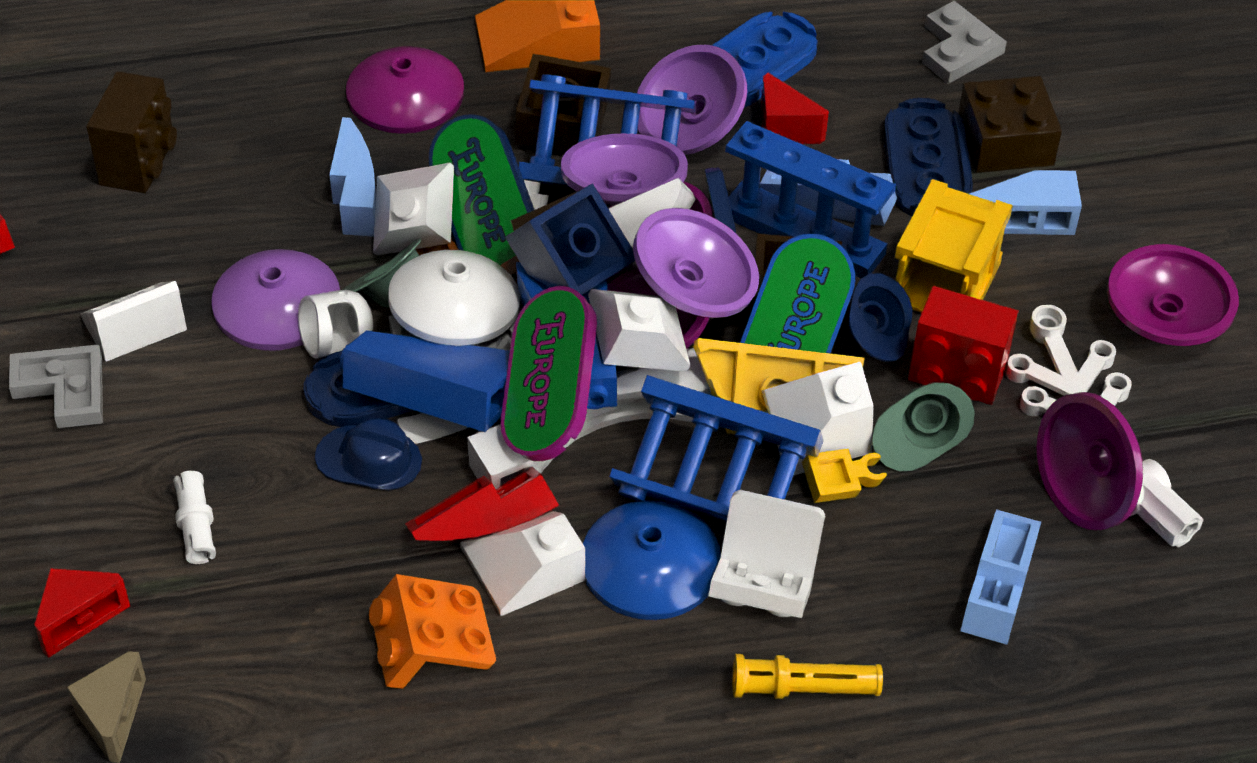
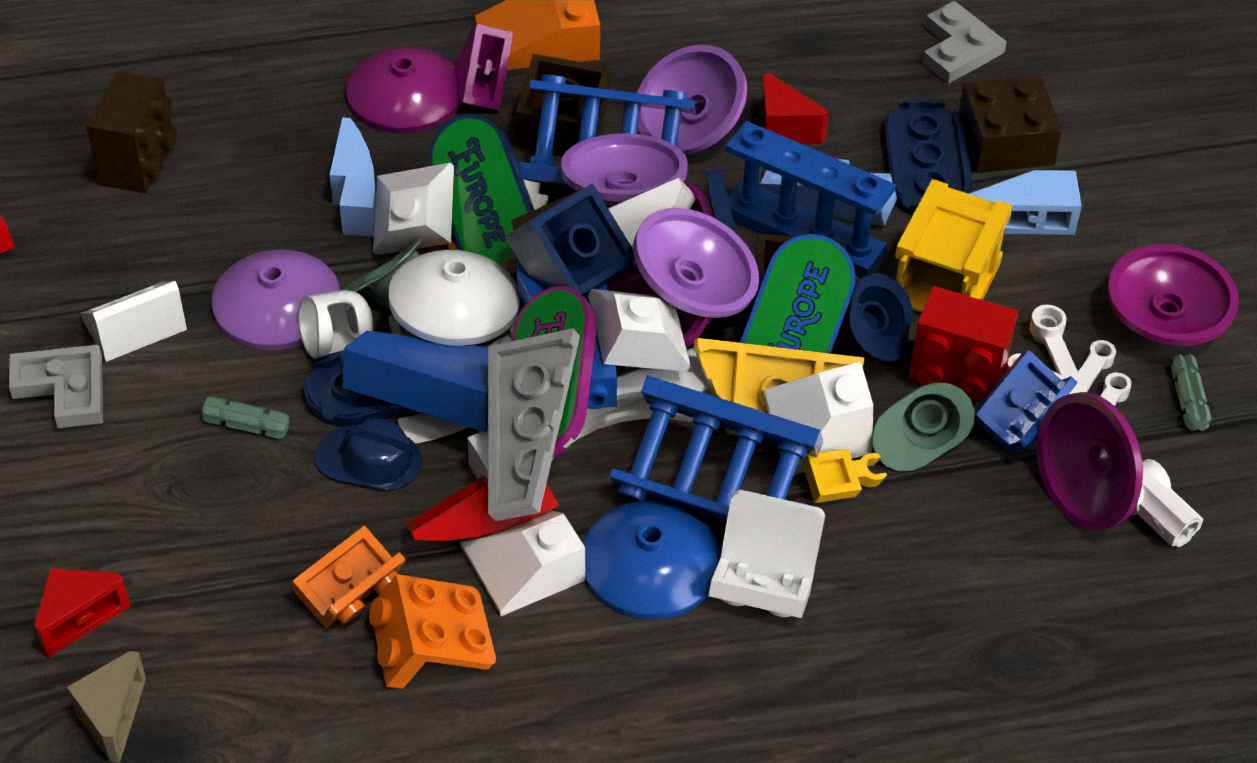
(194, 517): white pin -> none
(245, 417): none -> sand green axle
(346, 577): none -> orange bracket
(483, 66): none -> magenta slope
(524, 416): none -> light grey wing
(770, 46): blue tile -> none
(782, 677): yellow pin -> none
(1000, 577): light blue slope -> none
(1019, 401): none -> blue bracket
(1190, 392): none -> sand green axle

